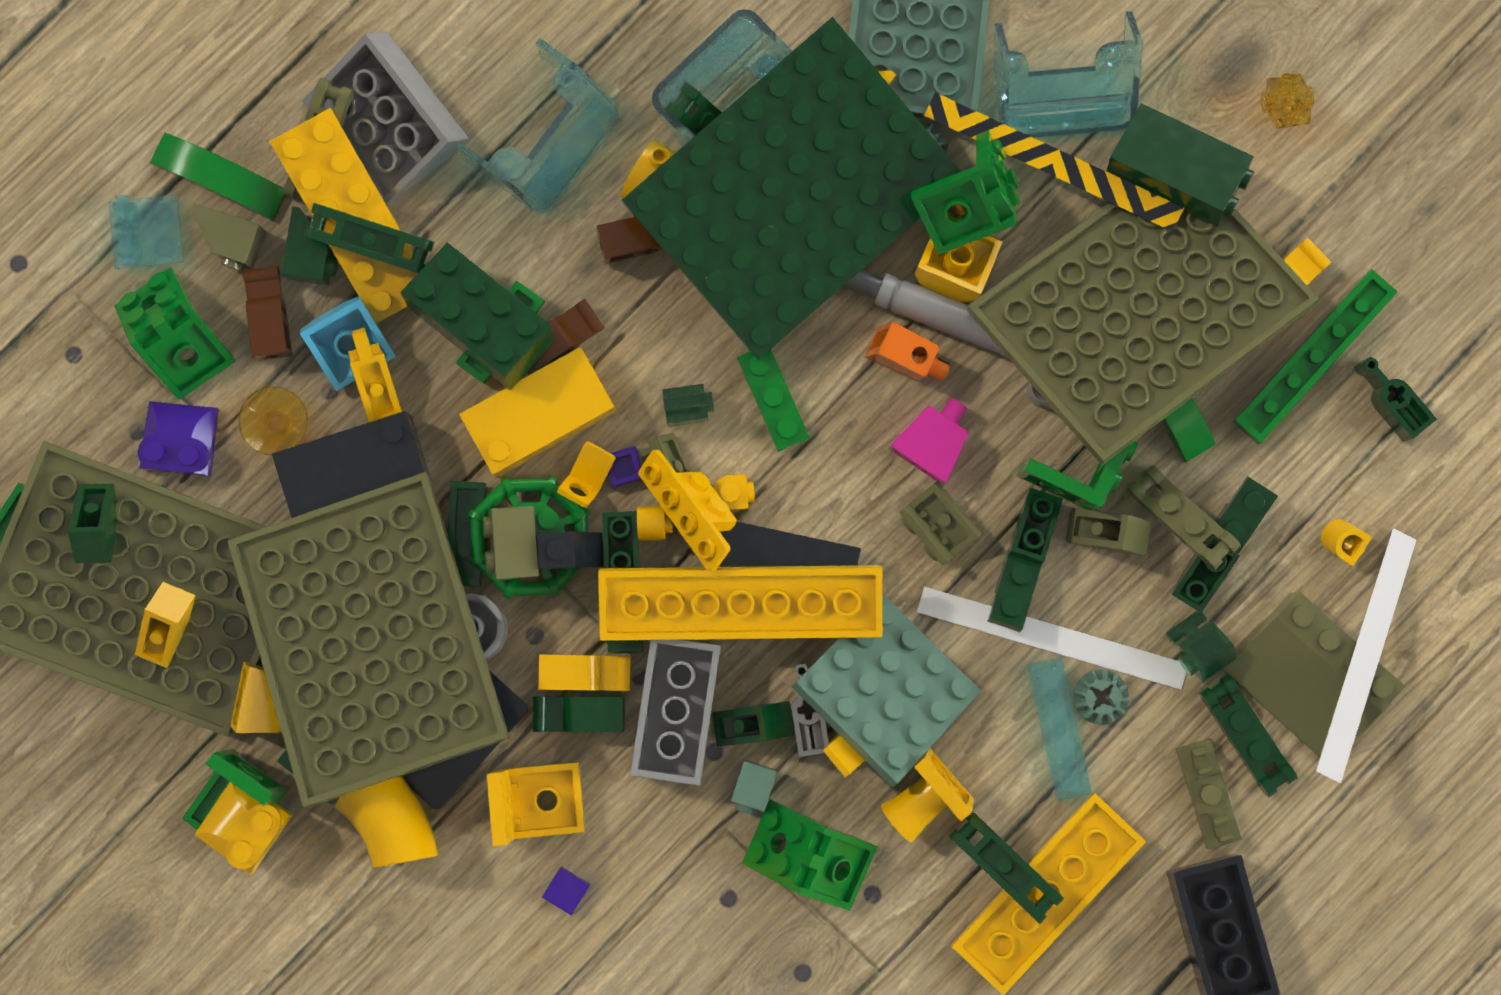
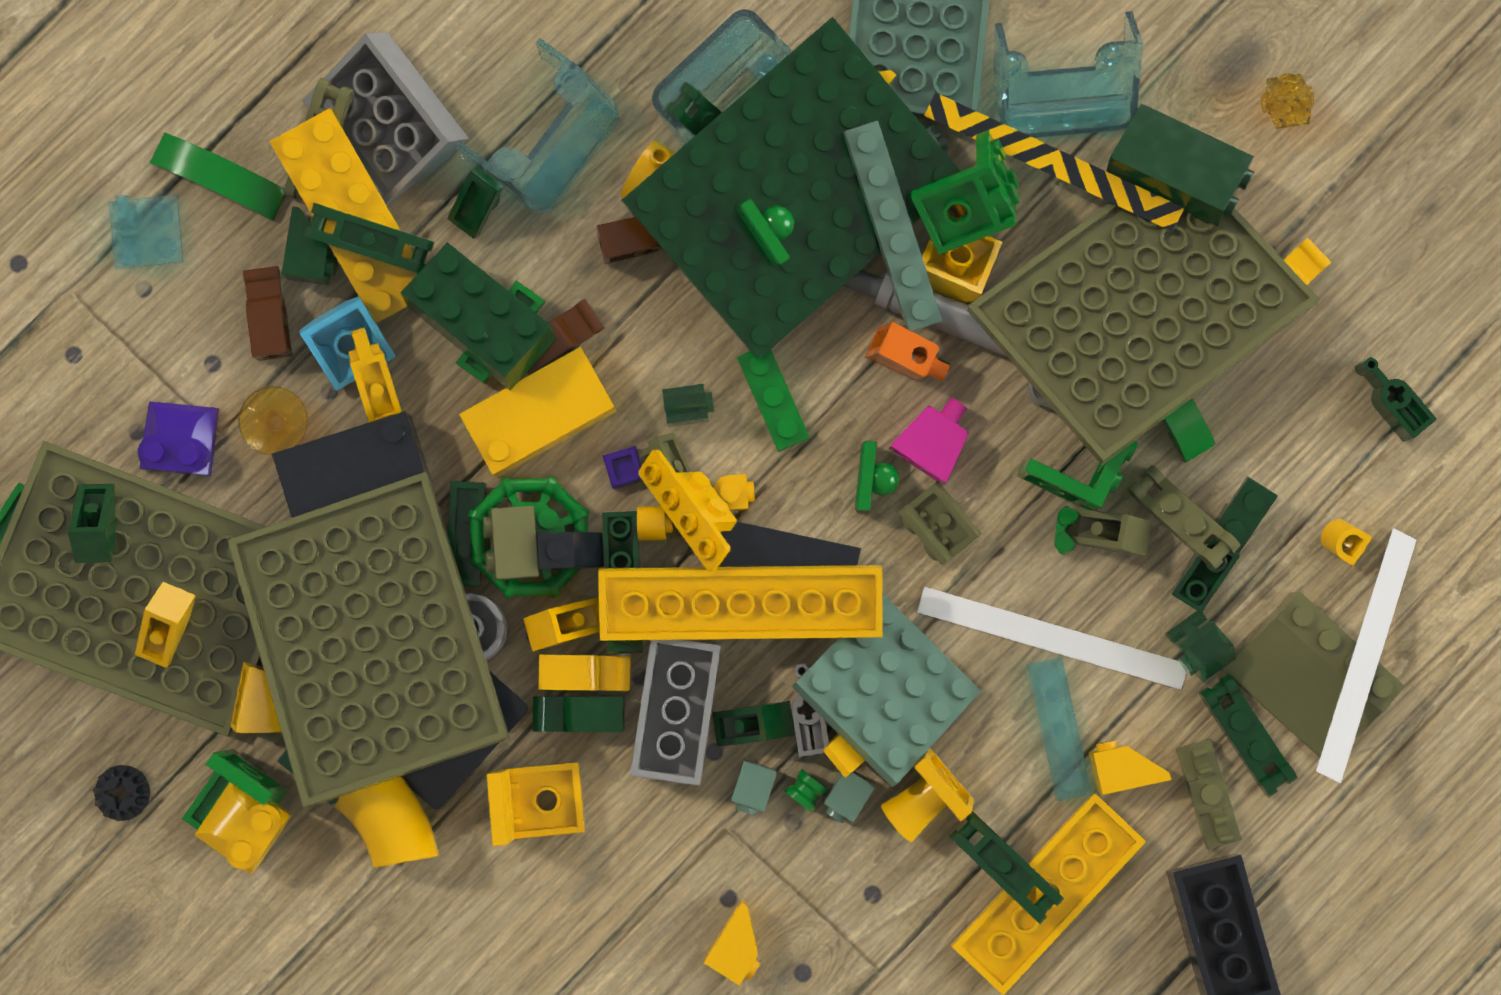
(133, 781): none -> black gear
(163, 324): green bracket -> none
(230, 237): olive slope -> none
(475, 202): none -> dark green tile
(563, 624): none -> yellow slope
(566, 890): dark purple tile -> none
(587, 474): yellow bracket -> none
(735, 947): none -> yellow slope
(768, 228): none -> green tile
(806, 790): none -> green wheel
(809, 856): green bracket -> none
(847, 797): none -> sand green brick
(876, 478): none -> green tile
(892, 226): none -> sand green plate
(1024, 559): dark green slope -> none
(1065, 518): none -> green piece
(1085, 699): sand green gear -> none
(1122, 768): none -> yellow slope
(1314, 356): green plate -> none

